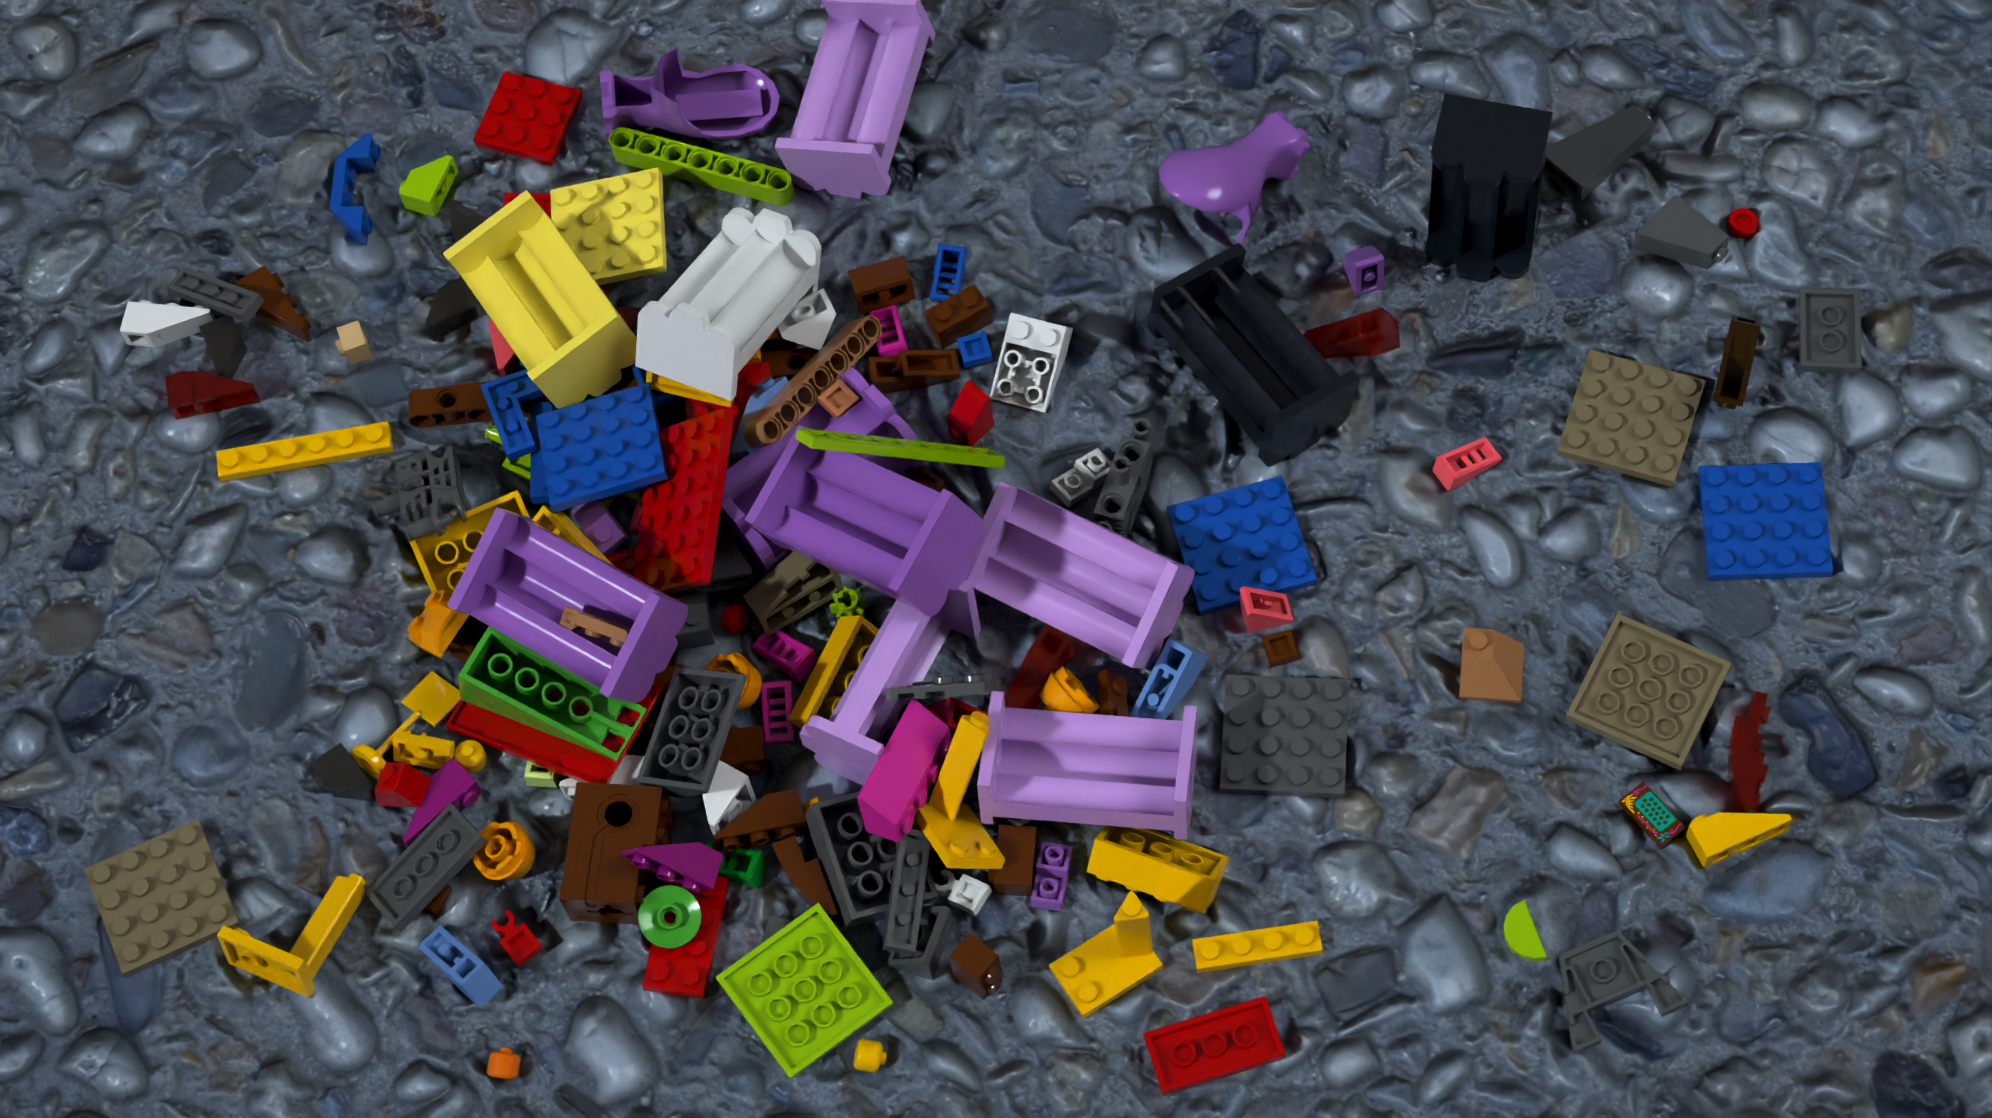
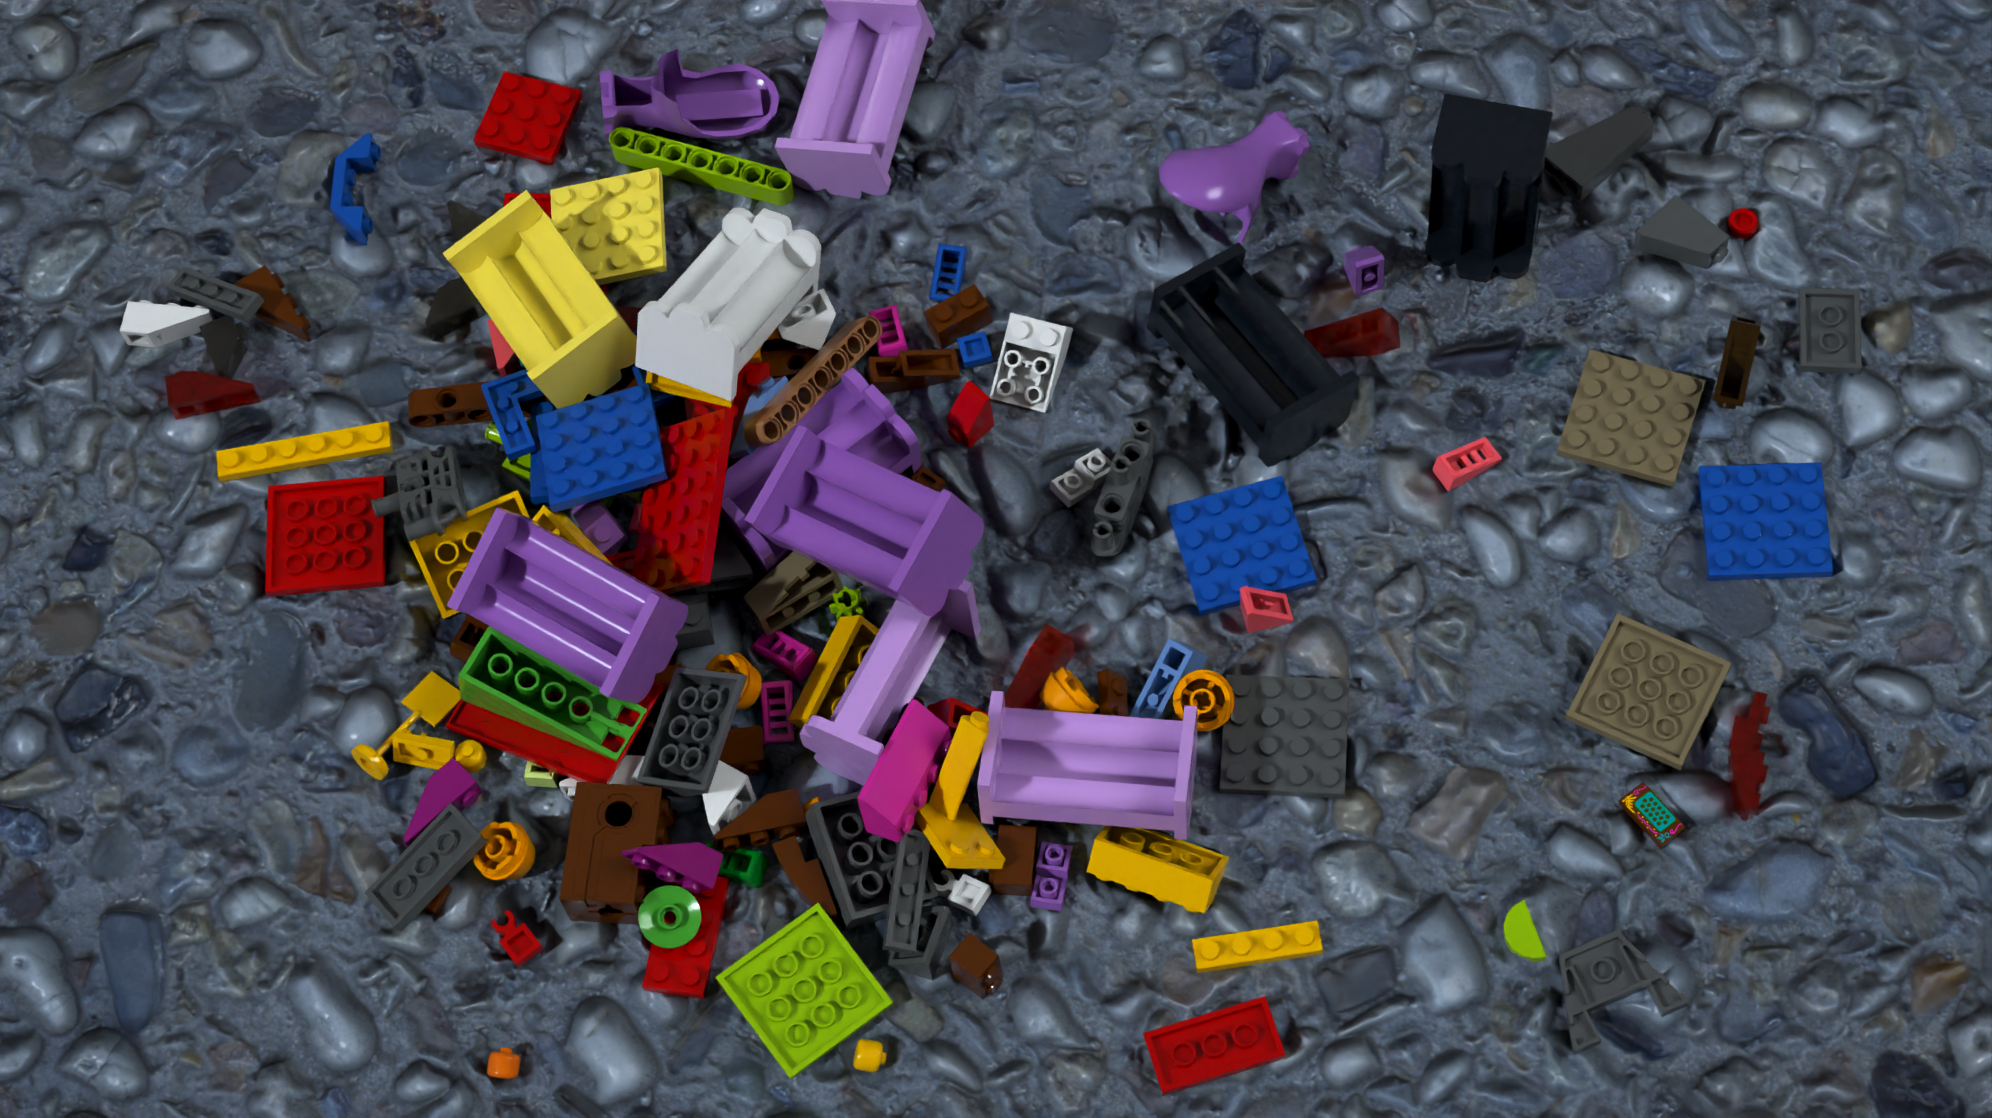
(161, 897): dark tan plate -> none
(300, 965): yellow piece -> none
(325, 536): none -> red plate
(342, 775): clear smoke slope -> none
(353, 343): tan plate -> none
(401, 786): red slope -> none
(428, 186): lime slope -> none
(436, 624): light orange slope -> none
(461, 966): medium blue slope -> none
(595, 625): medium nougat hinge -> none
(734, 619): red plate -> none
(838, 399): nougat plate -> none
(881, 284): reddish brown brick -> none
(899, 448): lime tile -> none
(946, 687): dark grey wing -> none
(1078, 576): lavender piece -> none
(1110, 960): yellow piece -> none
(1209, 693): none -> light orange cone
(1280, 648): reddish brown tile -> none
(1490, 666): medium nougat slope -> none
(1728, 834): yellow slope -> none

